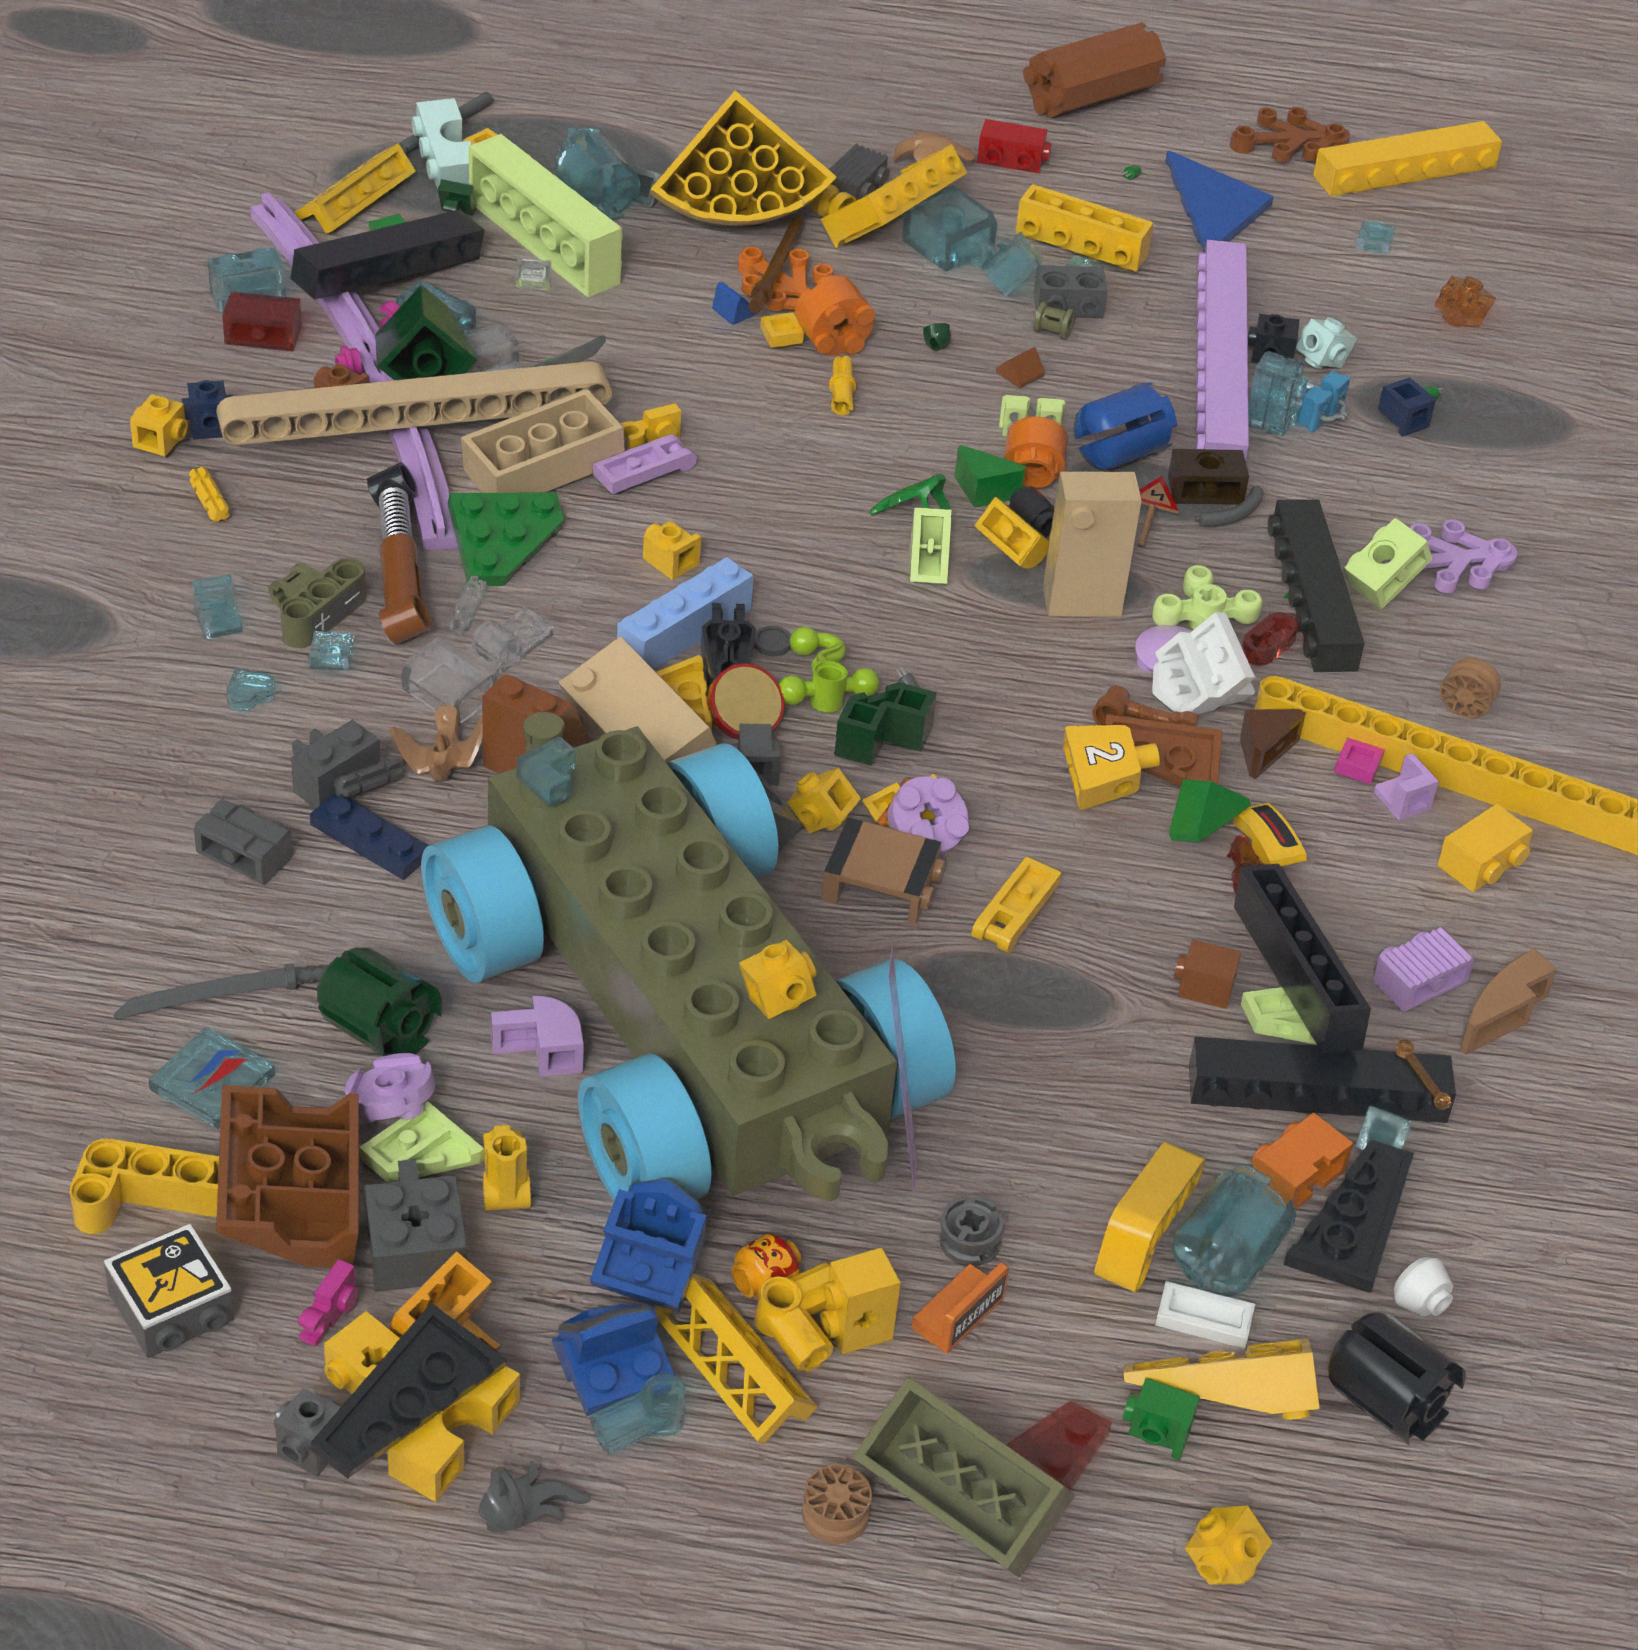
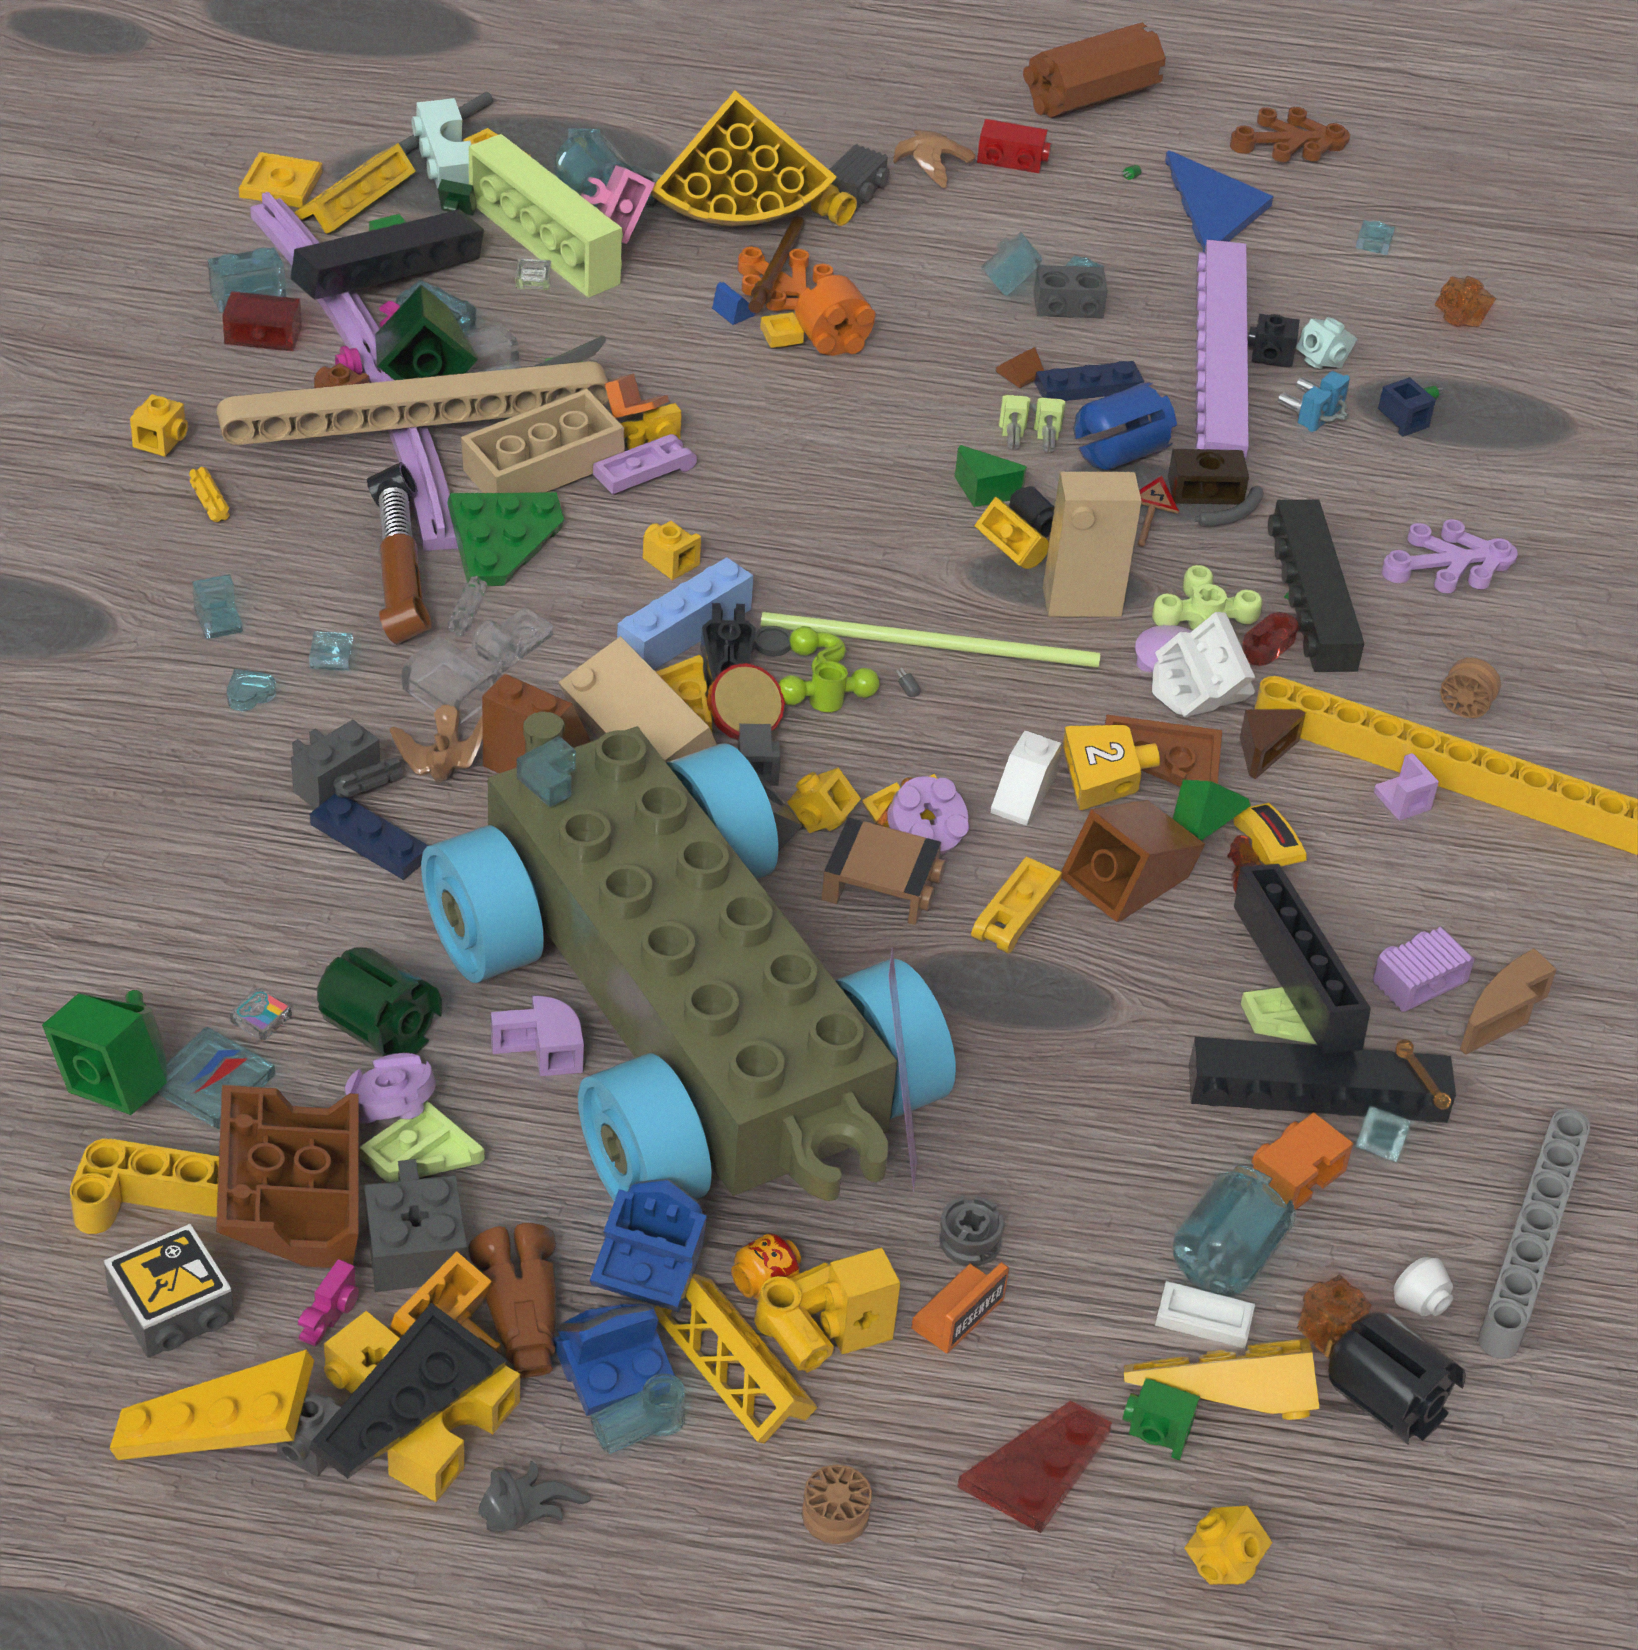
(108, 1050): none -> green piece
(201, 408): dark blue brick -> none
(225, 1412): none -> yellow wing
(243, 841): dark grey brick -> none
(260, 1014): none -> clear tile
(282, 177): none -> yellow tile
(288, 977): dark grey sword -> none
(317, 599): olive beam -> none
(506, 1171): yellow piece -> none
(522, 1305): none -> dark orange piece
(621, 198): none -> bright pink brick
(625, 397): none -> orange panel
(778, 978): yellow brick -> none
(842, 385): yellow axle -> none
(895, 197): yellow window -> none
(896, 716): dark green brick -> none
(921, 489): green piece -> none
(930, 545): yellowish green slope -> none
(934, 640): none -> yellowish green piece
(937, 336): dark green hinge -> none
(951, 229): clear light blue hinge -> none
(964, 1476): olive brick -> none
(1026, 777): none -> white slope
(1040, 447): orange piece -> none
(1045, 312): olive bush -> none
(1084, 227): yellow brick -> none
(1087, 380): none -> dark blue plate
(1117, 703): dark orange brick -> none
(1129, 857): none -> dark orange slope
(1146, 1215): yellow beam -> none
(1207, 973): dark orange brick -> none
(1275, 393): clear light blue brick -> none
(1330, 1311): none -> clear orange brick
(1354, 1225): black wing -> none
(1359, 761): dark pink plate -> none
(1382, 582): yellowish green brick -> none
(1407, 158): yellow brick -> none
(1485, 848): yellow brick -> none
(1534, 1234): none -> light grey beam

